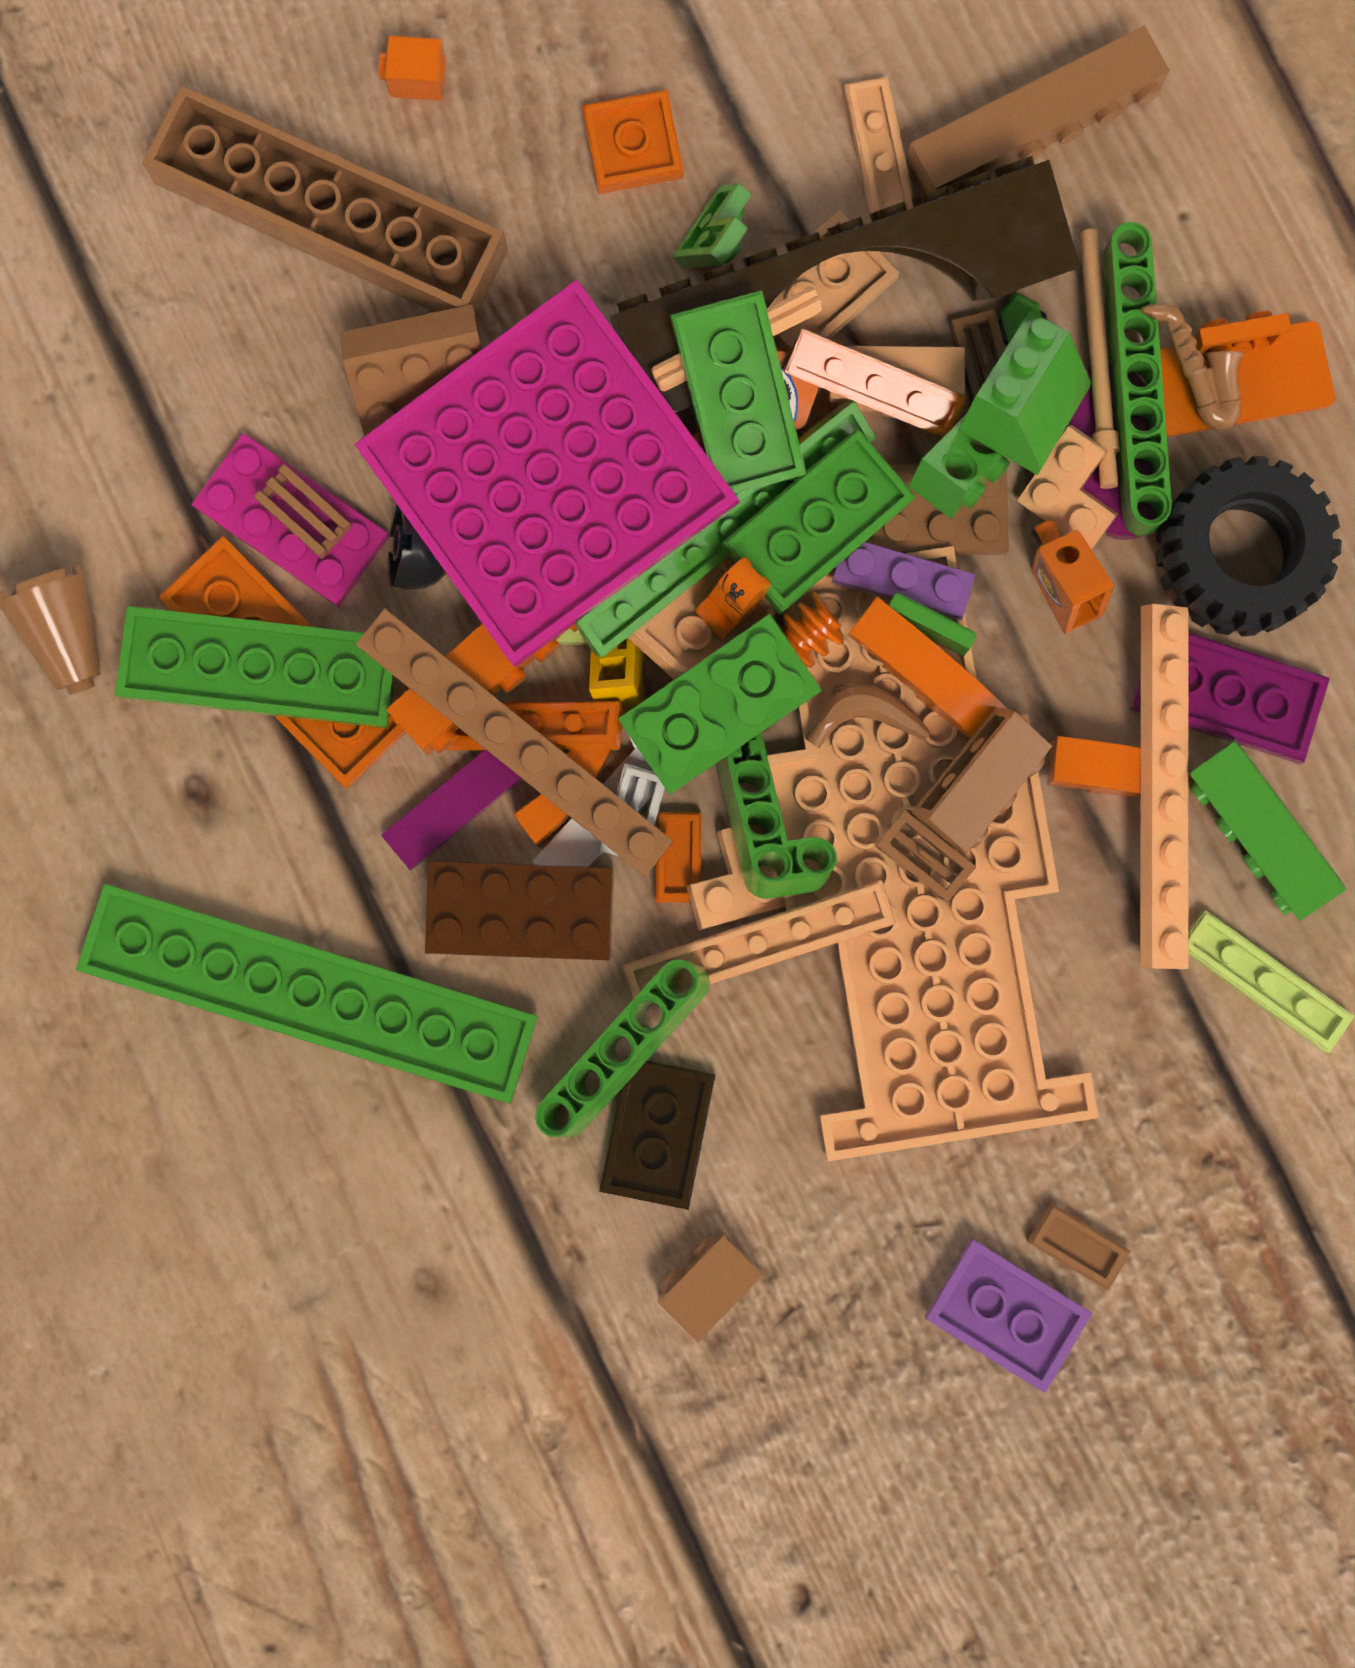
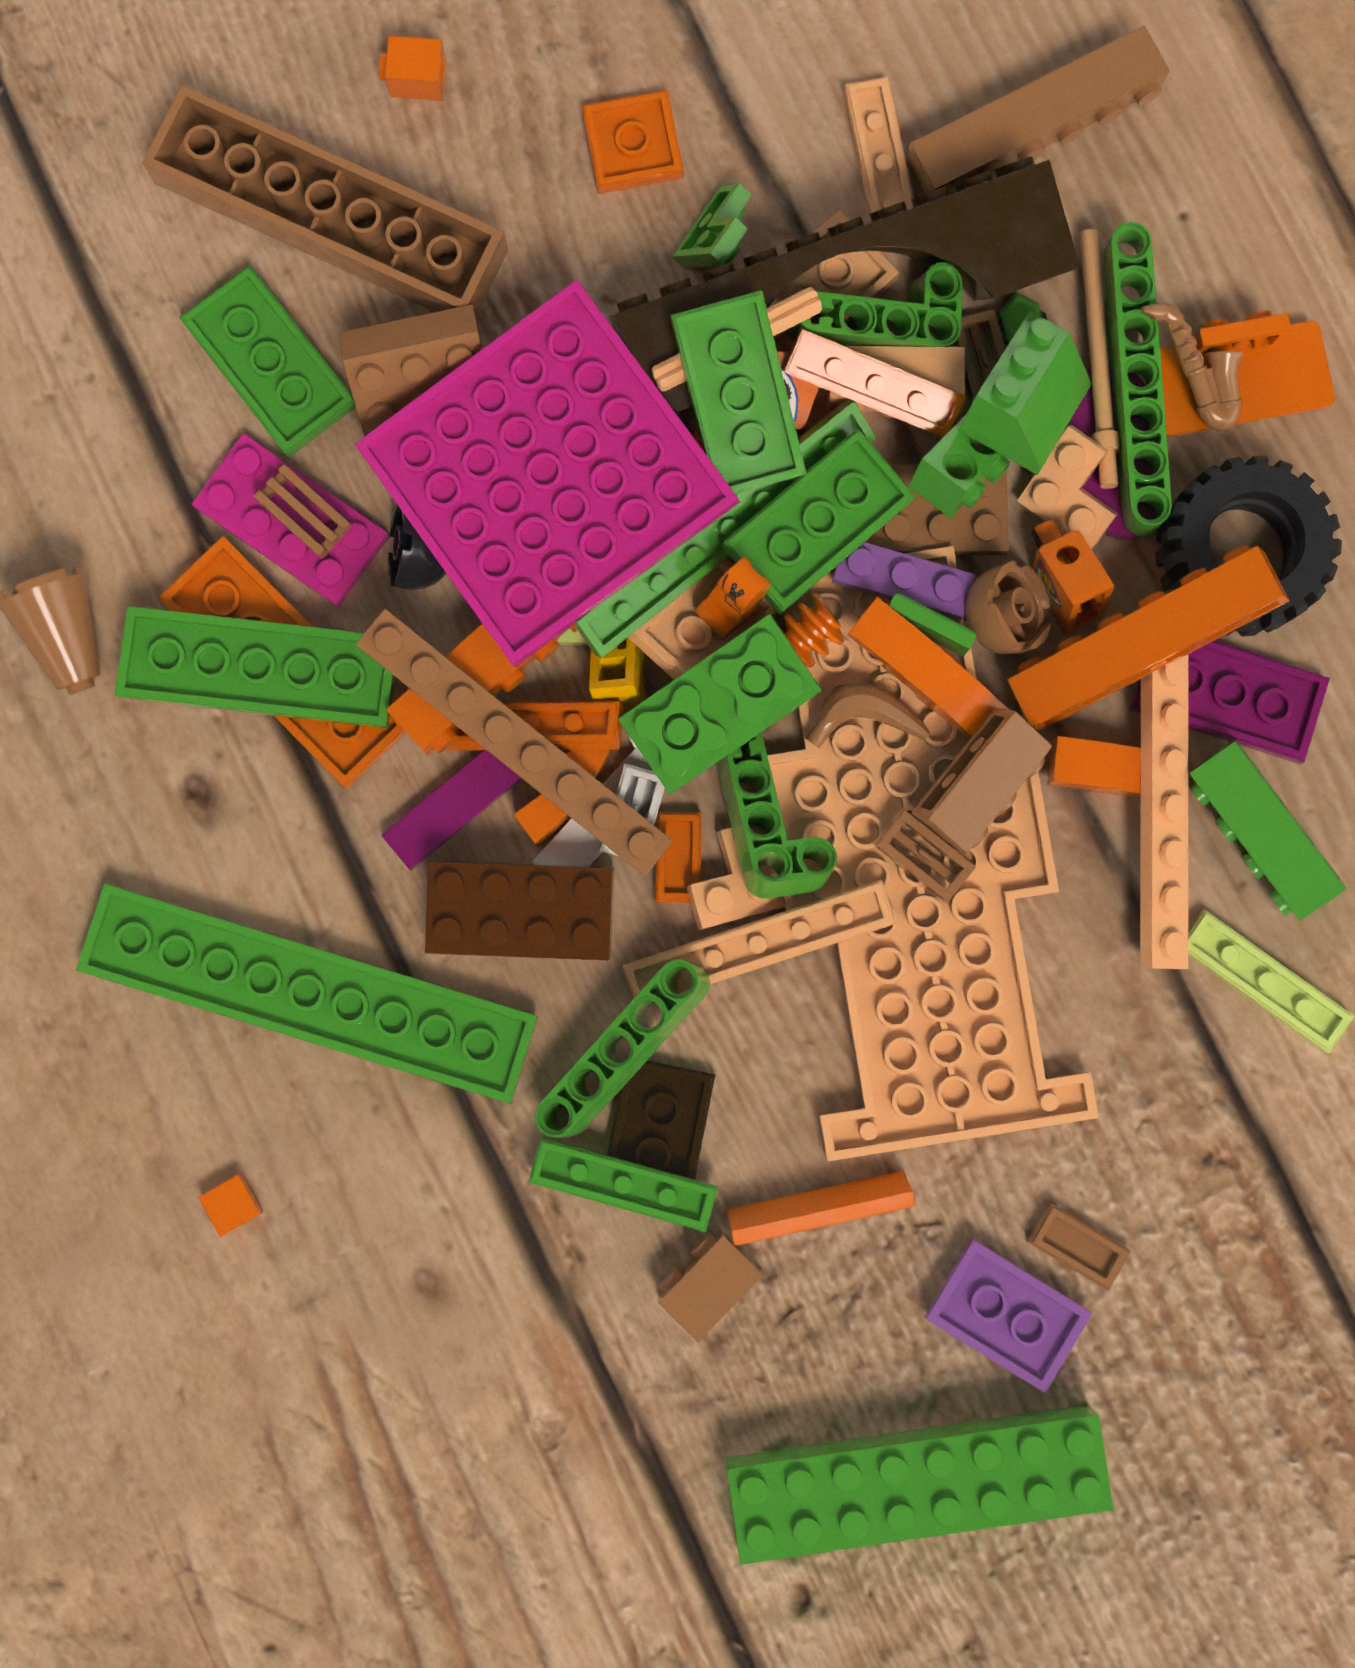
(230, 1205): none -> orange tile
(269, 361): none -> bright green piece
(623, 1184): none -> bright green tile
(820, 1208): none -> orange tile
(910, 317): none -> bright green beam
(918, 1484): none -> bright green brick
(1008, 609): none -> medium nougat cylinder
(1148, 638): none -> orange brick

